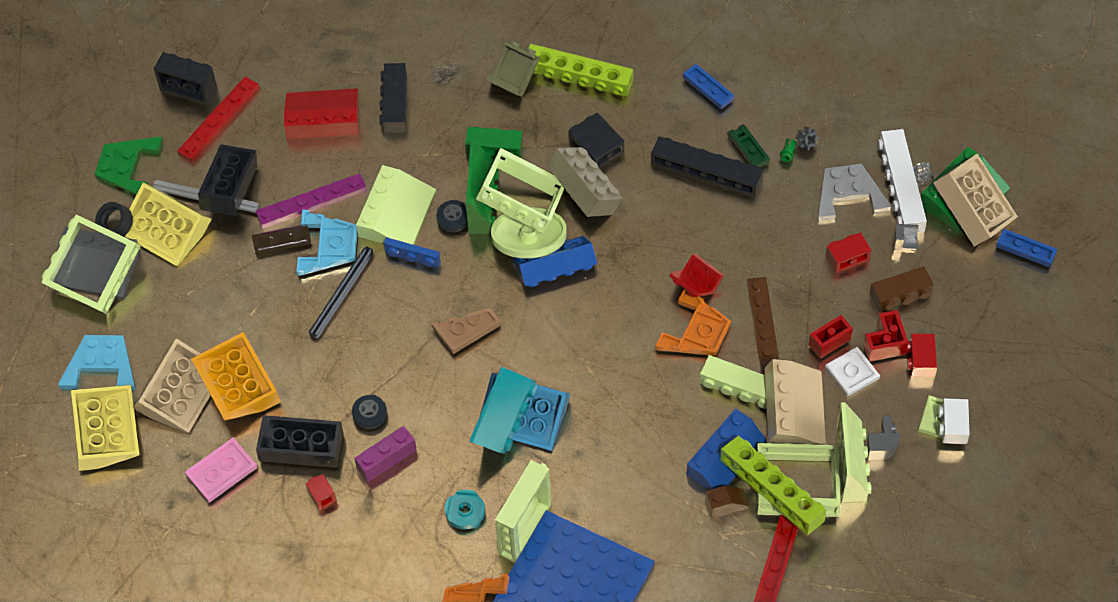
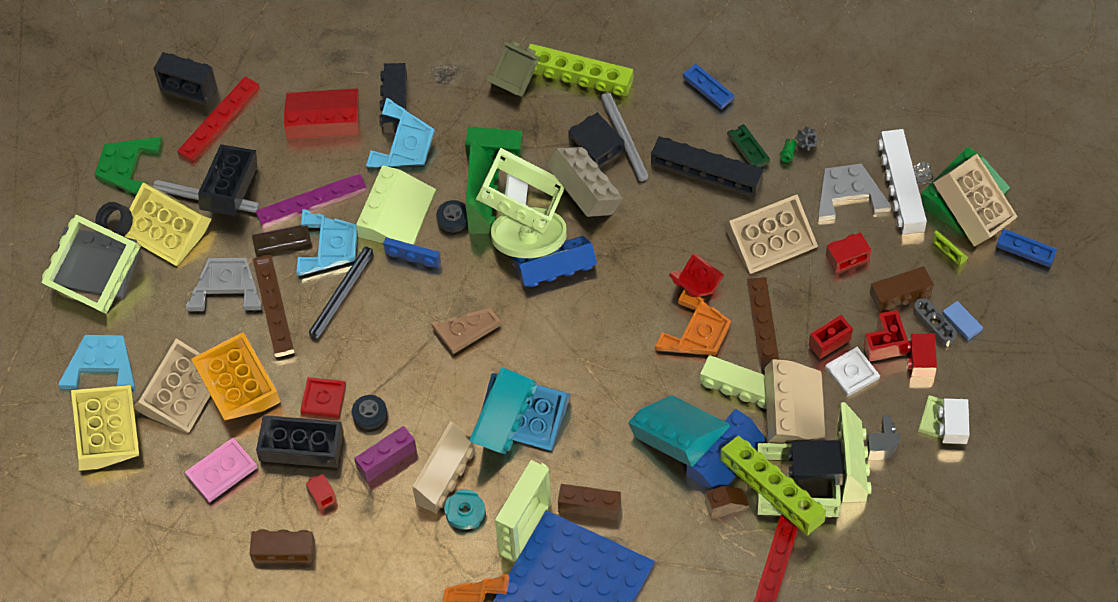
(222, 277): none -> light grey wing
(273, 306): none -> reddish brown plate
(282, 546): none -> reddish brown brick
(323, 397): none -> red tile
(410, 142): none -> medium azure wing
(443, 468): none -> tan slope
(516, 189): none -> white slope
(589, 501): none -> reddish brown brick
(621, 129): none -> light grey axle
(677, 429): none -> teal slope
(771, 234): none -> tan slope
(816, 460): none -> black panel
(906, 237): flat silver panel -> none
(935, 329): none -> dark grey beam
(949, 248): none -> lime slope
(962, 320): none -> medium blue tile

